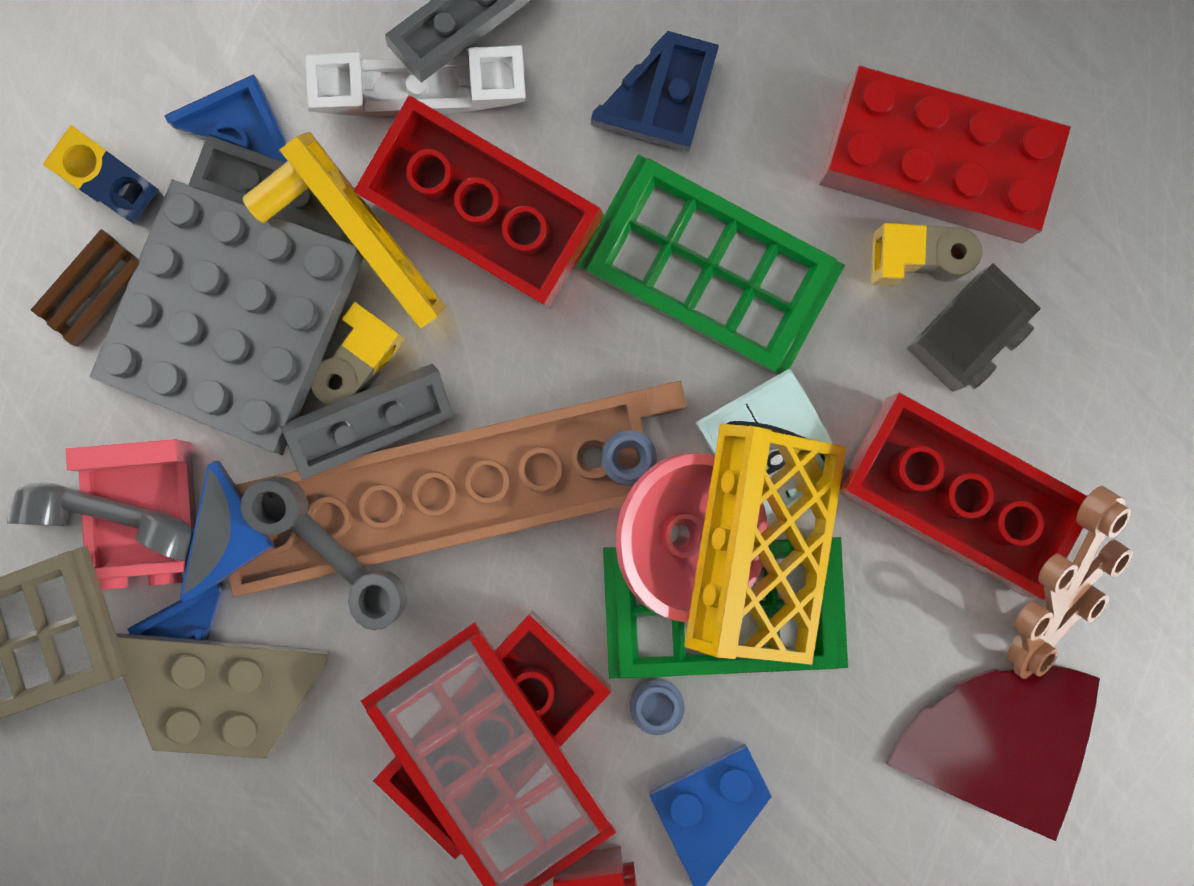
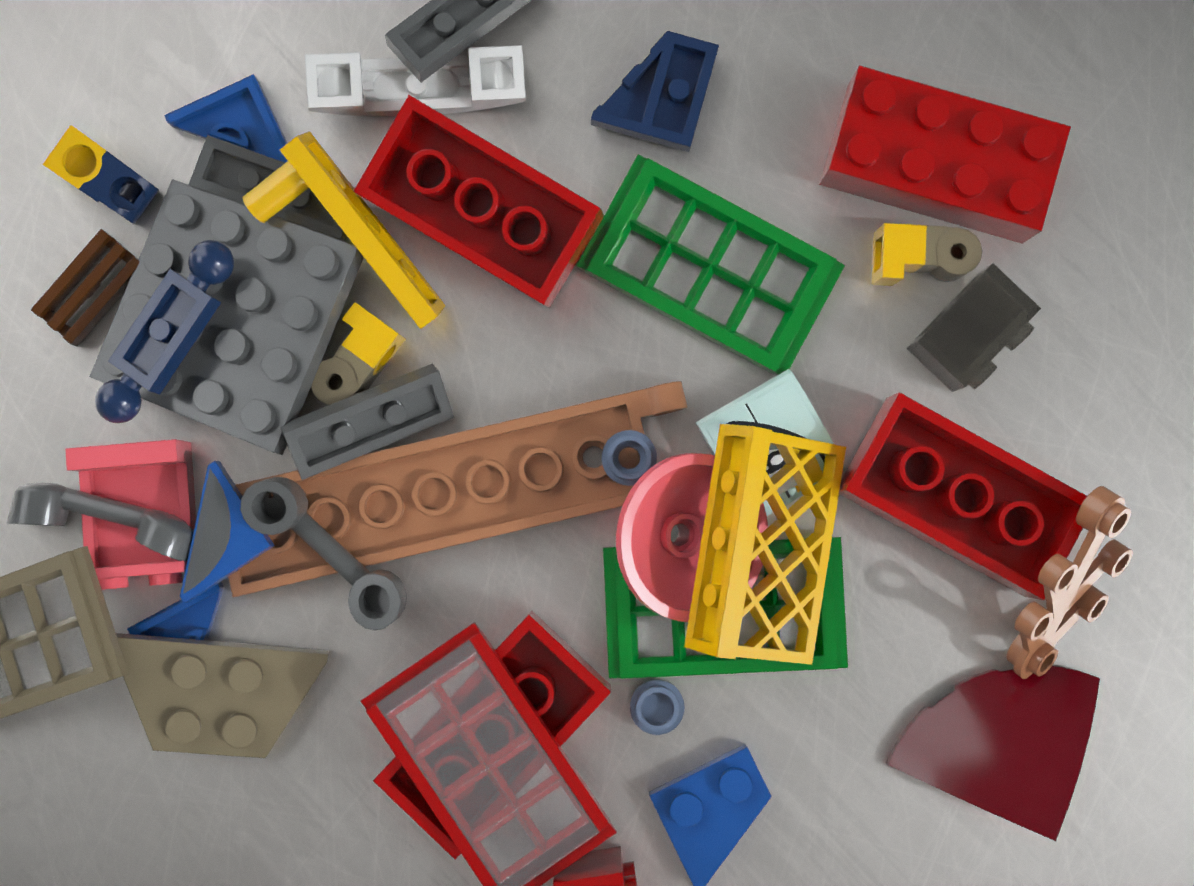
(164, 331): none -> dark blue plate

